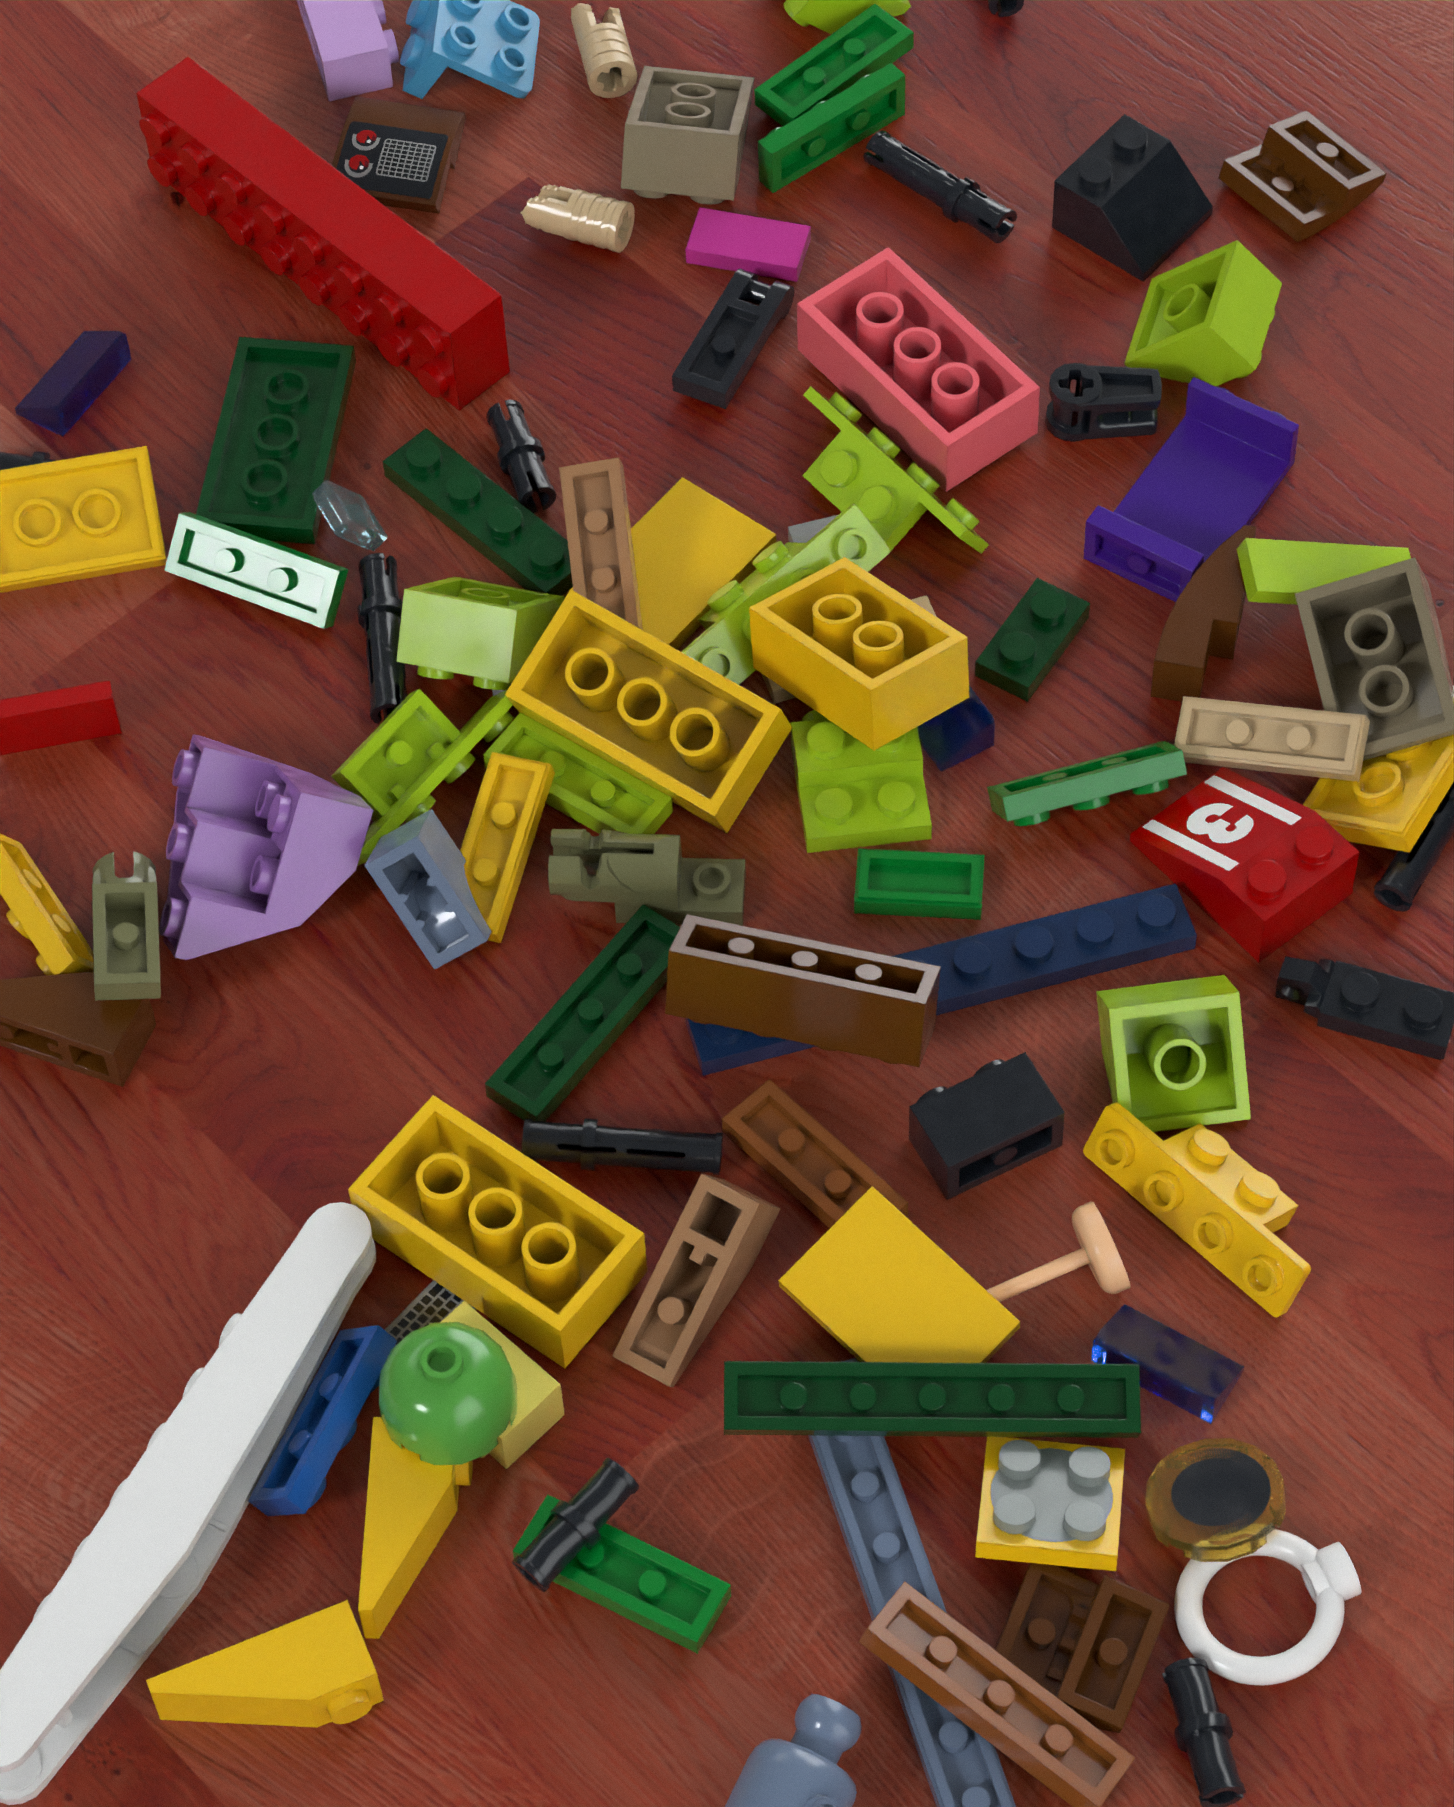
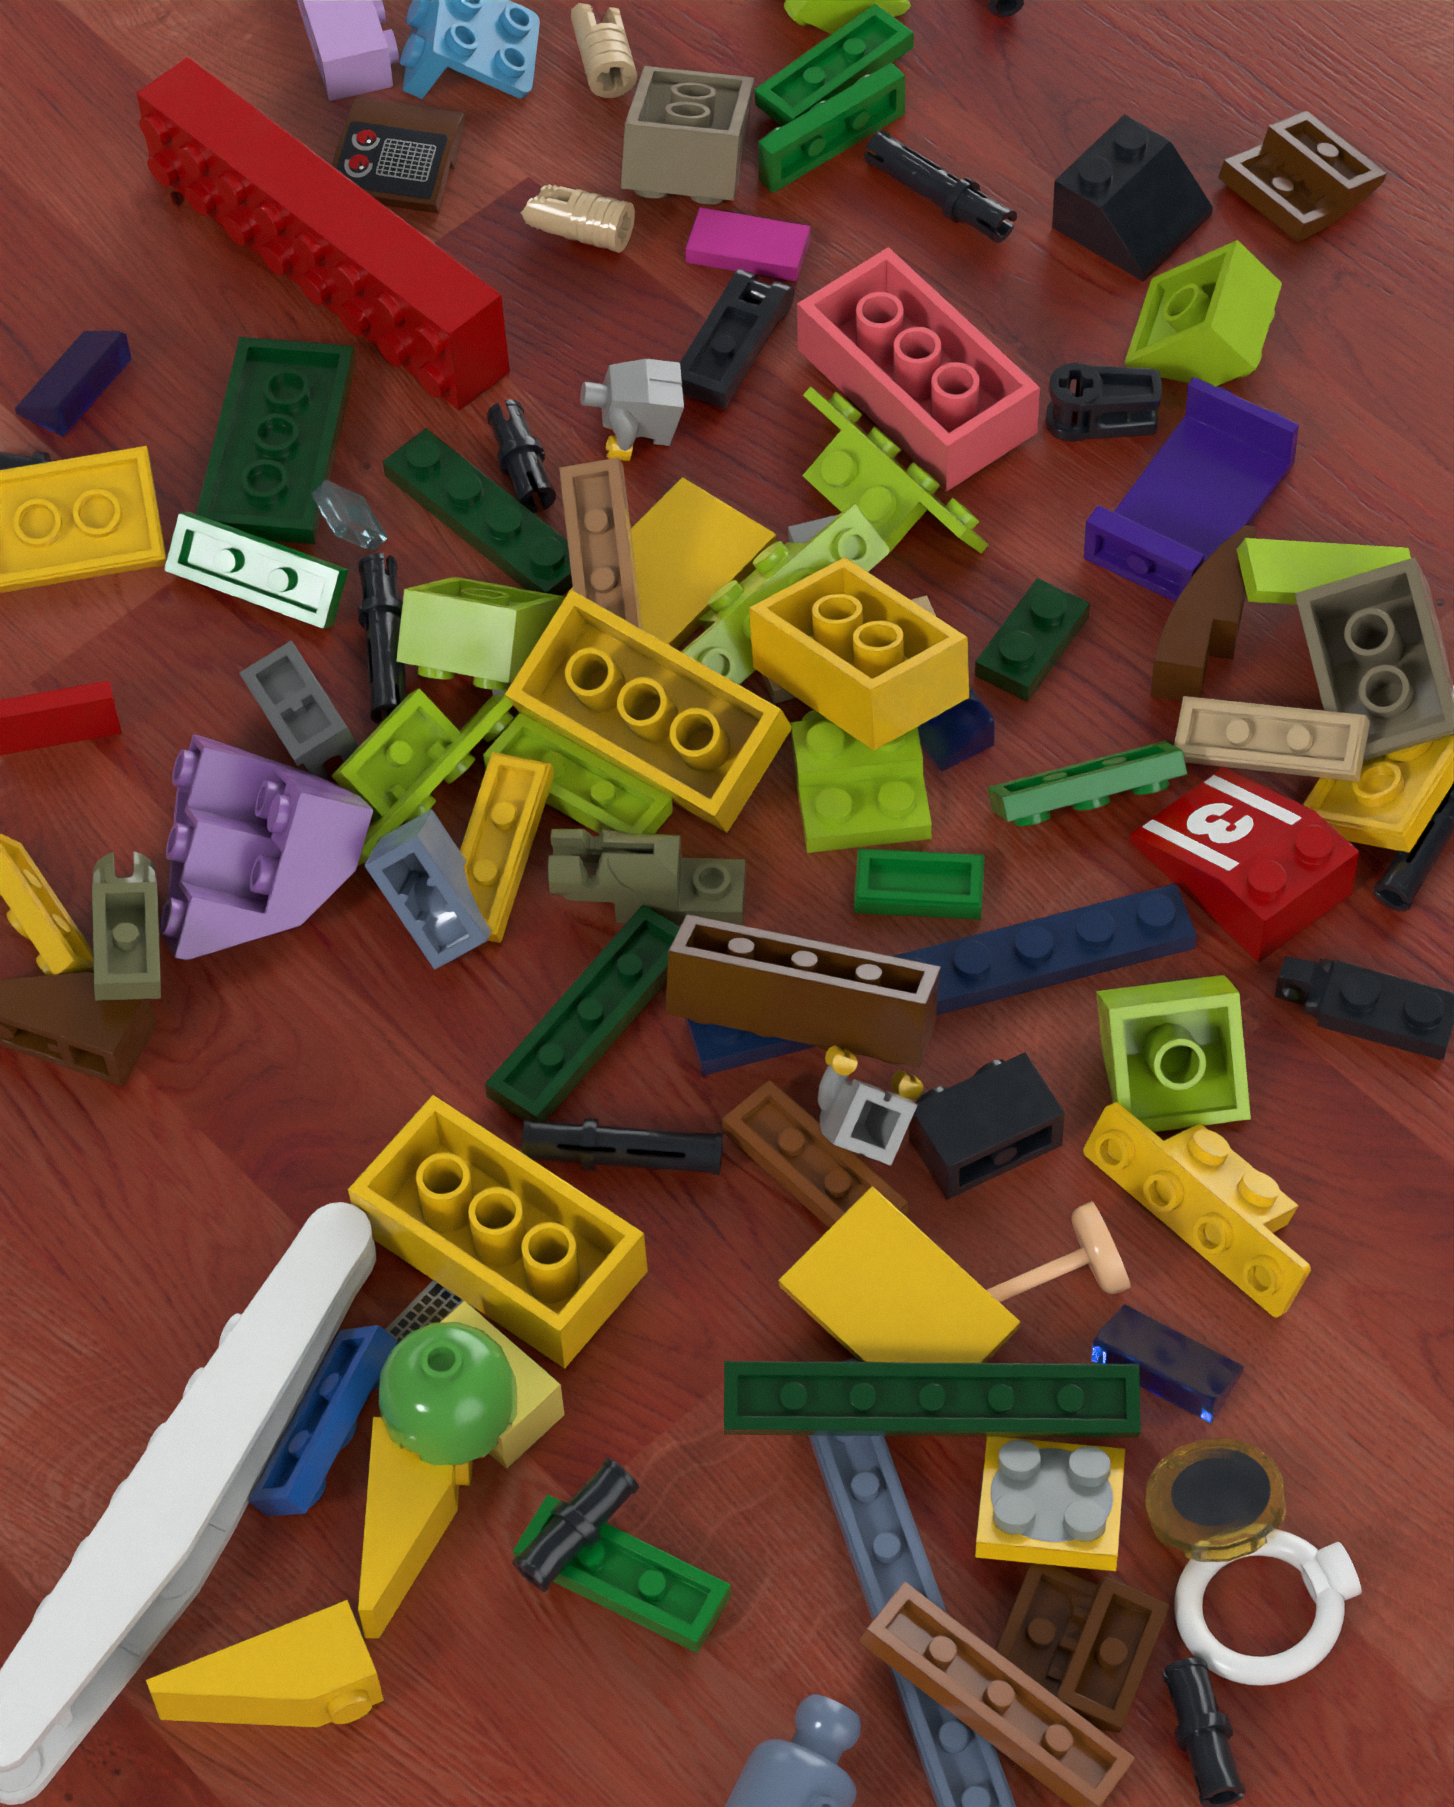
(299, 709): none -> dark grey hinge
(637, 402): none -> light grey piece
(695, 1277): medium nougat slope -> none
(861, 1114): none -> light grey piece

